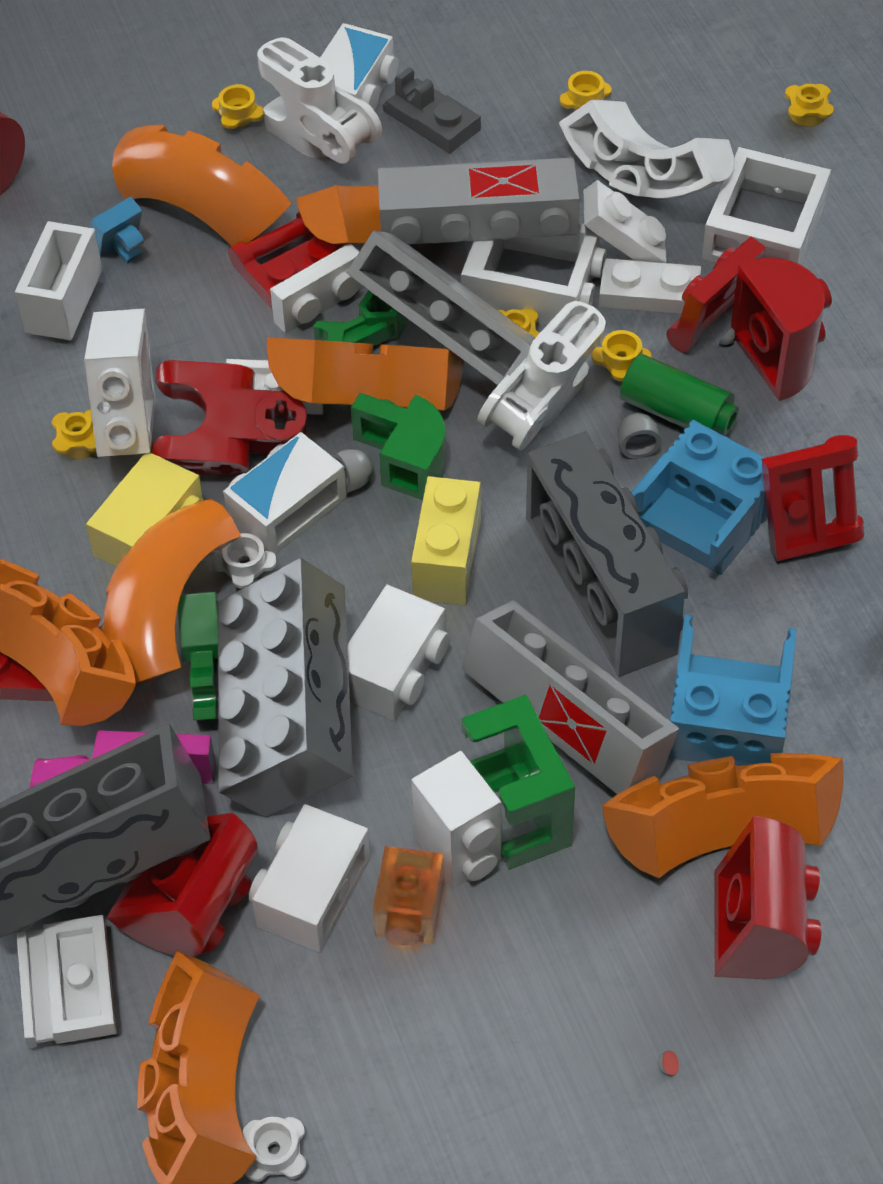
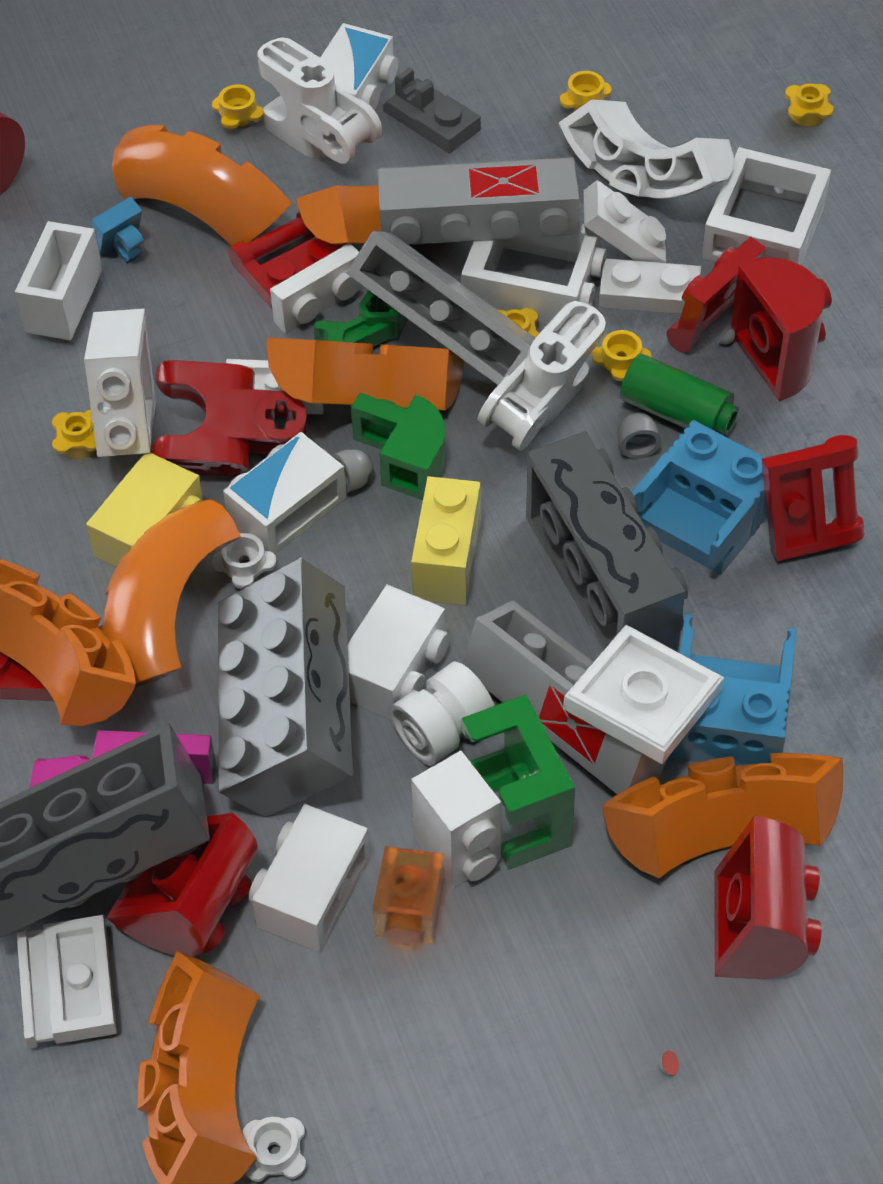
(200, 645): green piece -> none
(432, 718): none -> white wheel
(643, 693): none -> white tile

